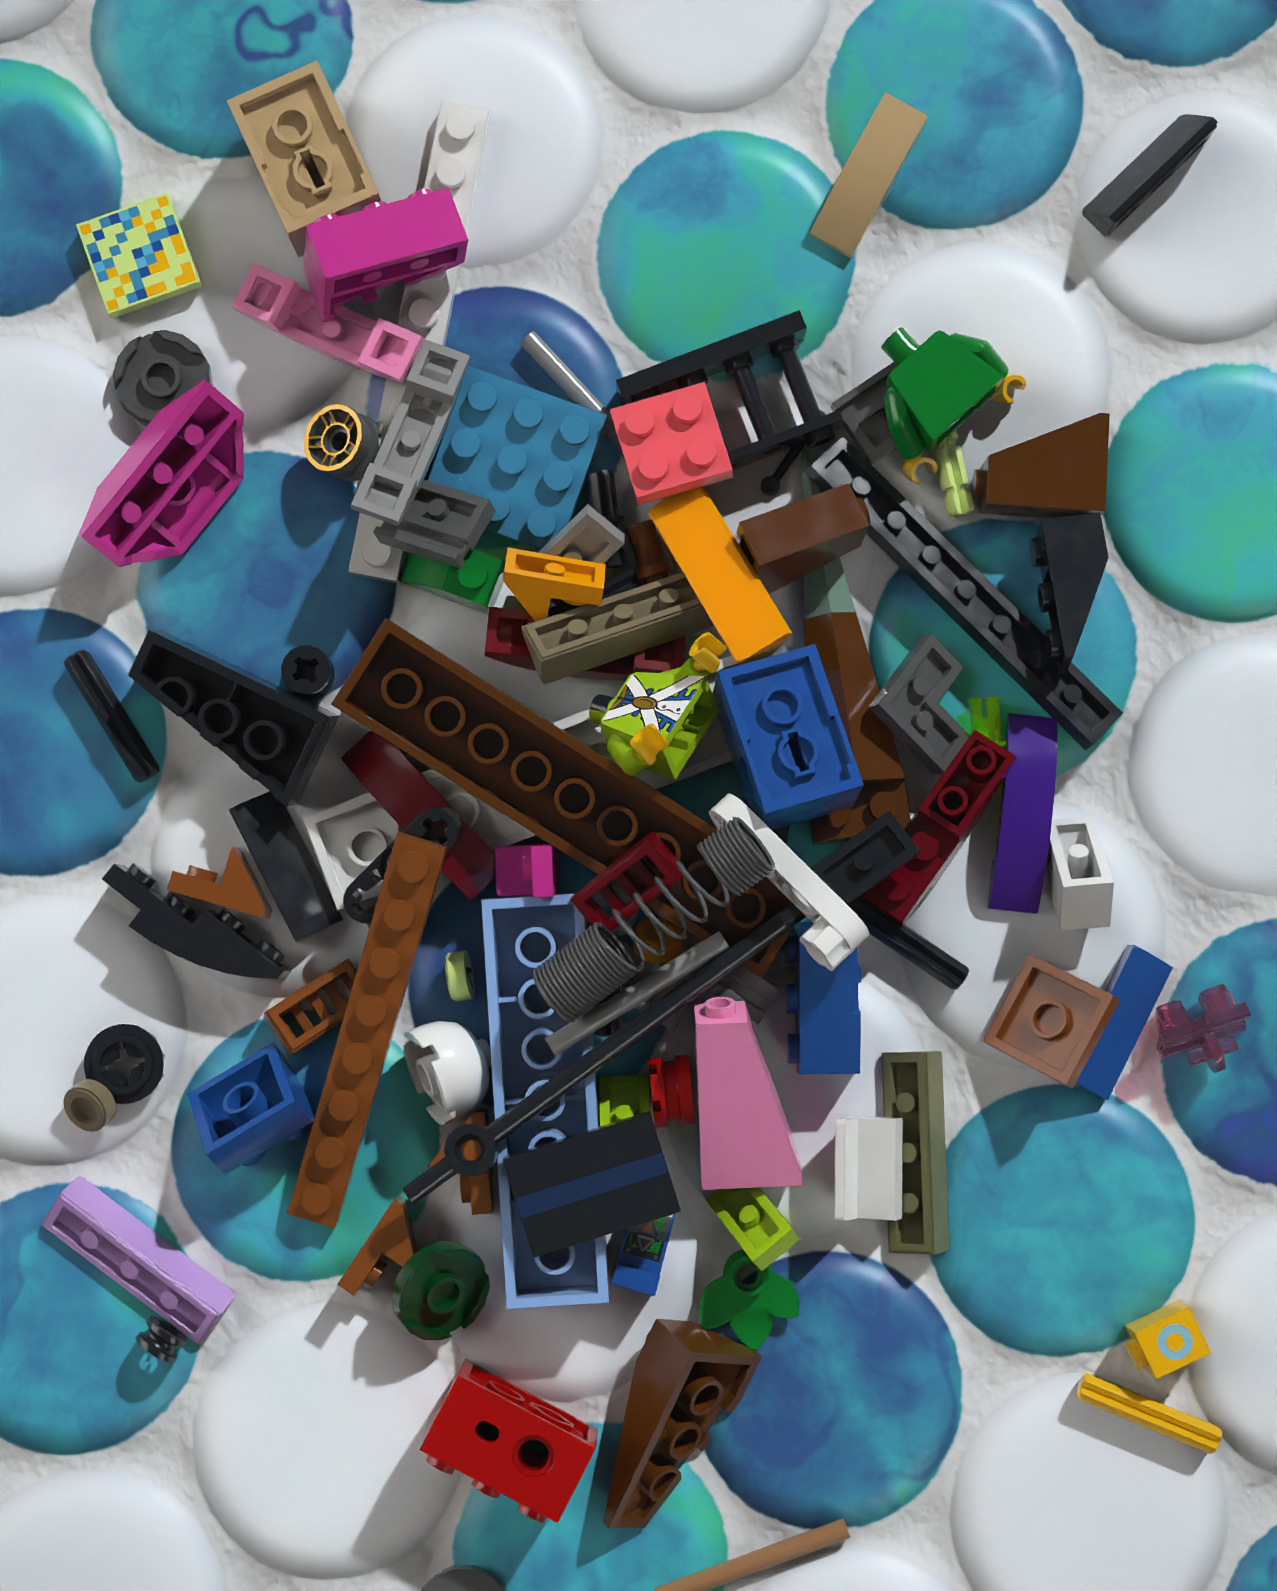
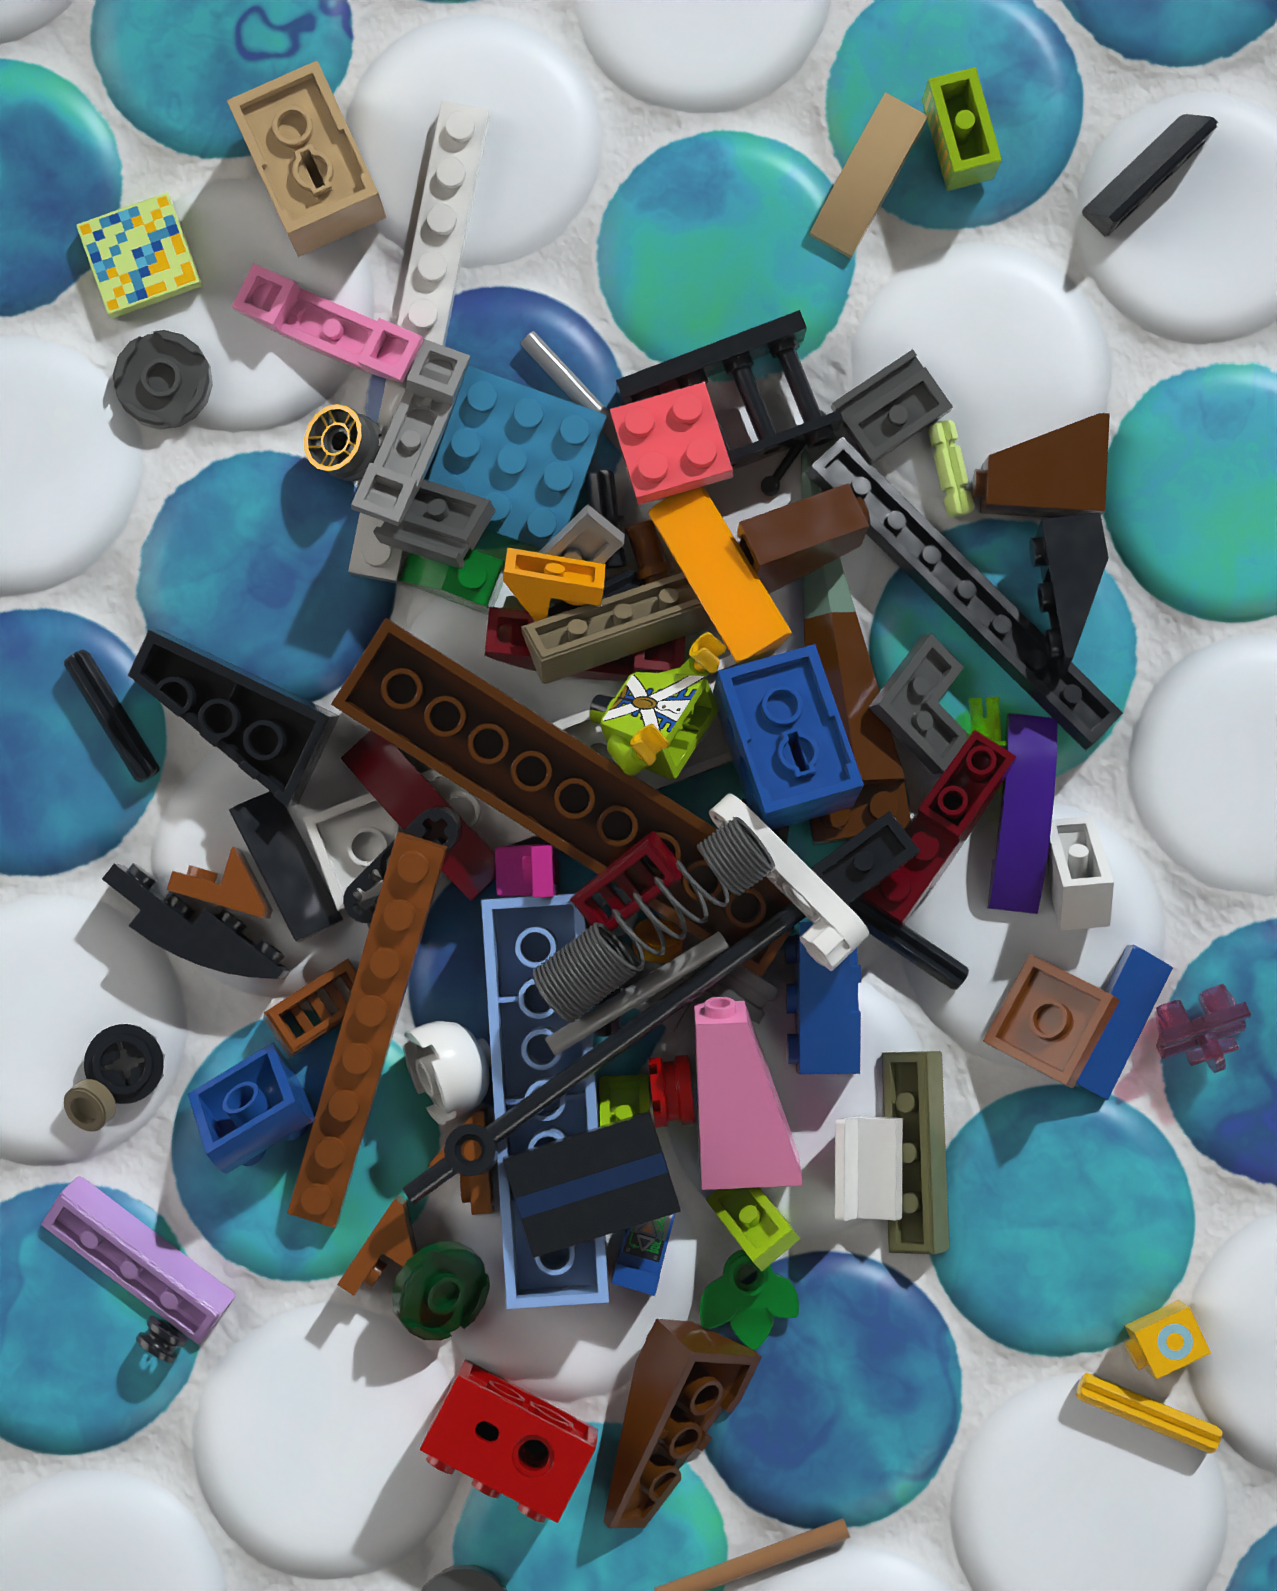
(169, 480): dark pink wedge -> none
(313, 679): black wheel -> none
(382, 245): dark pink wedge -> none
(459, 976): yellowish green tile -> none
(939, 390): green torso -> none
(961, 129): none -> lime brick

